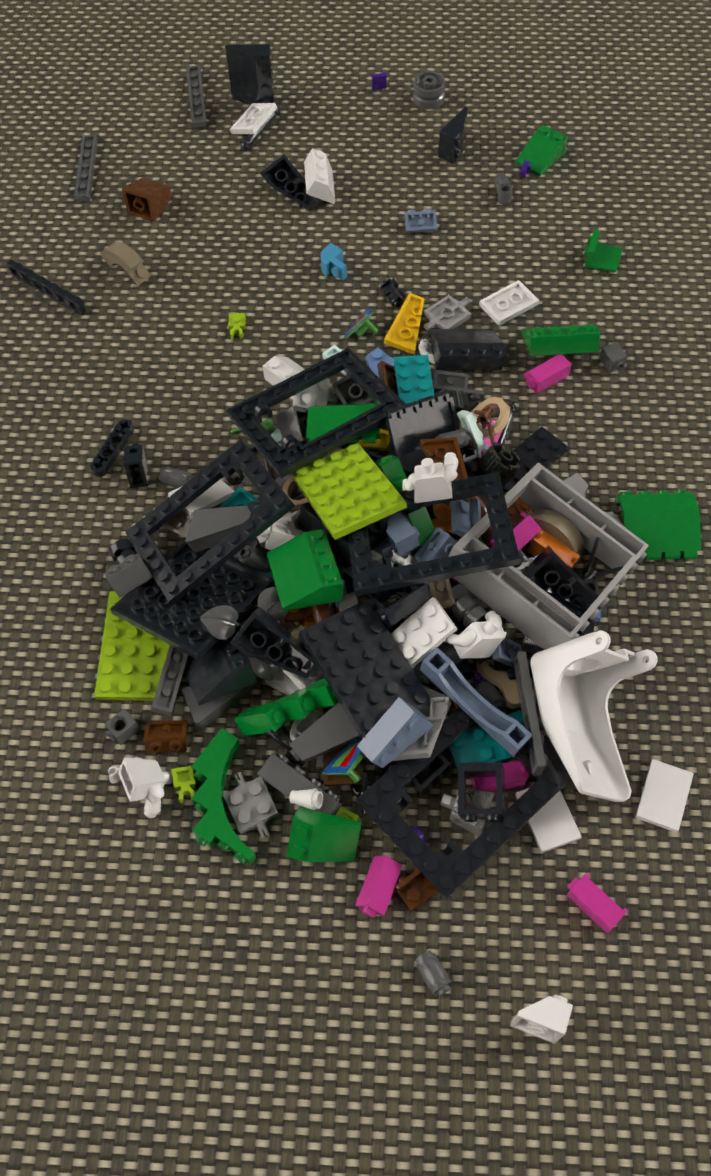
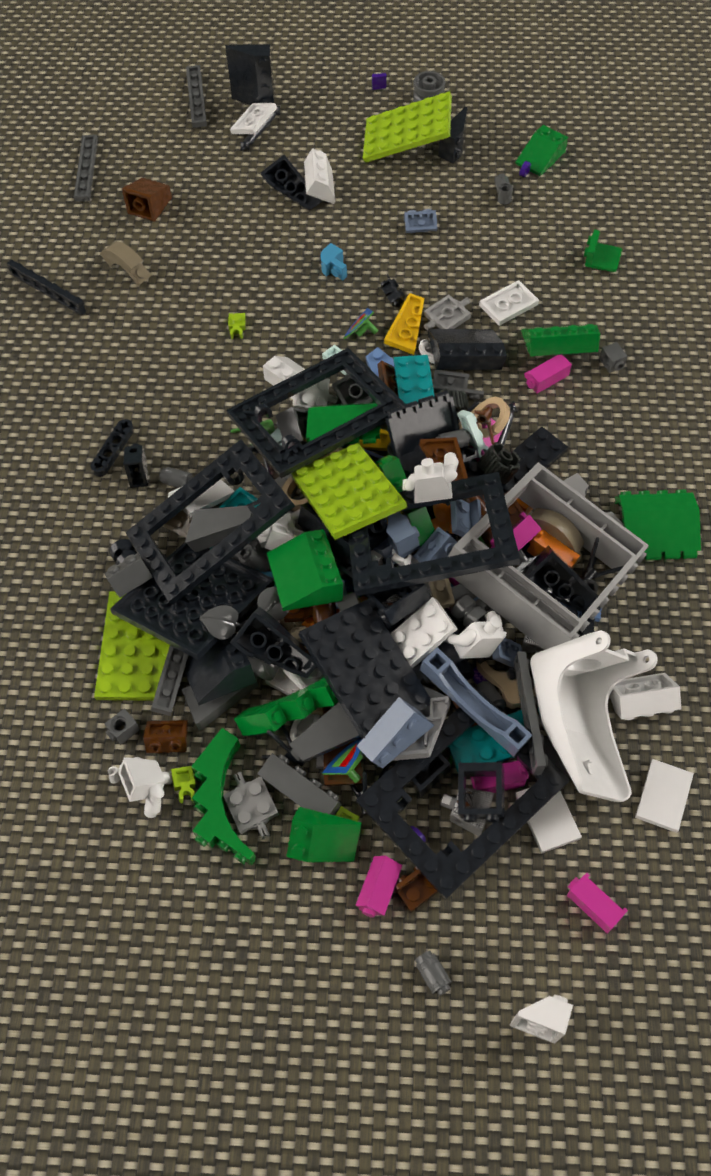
(307, 798): white cone -> none
(407, 127): none -> lime plate
(645, 696): none -> white slope

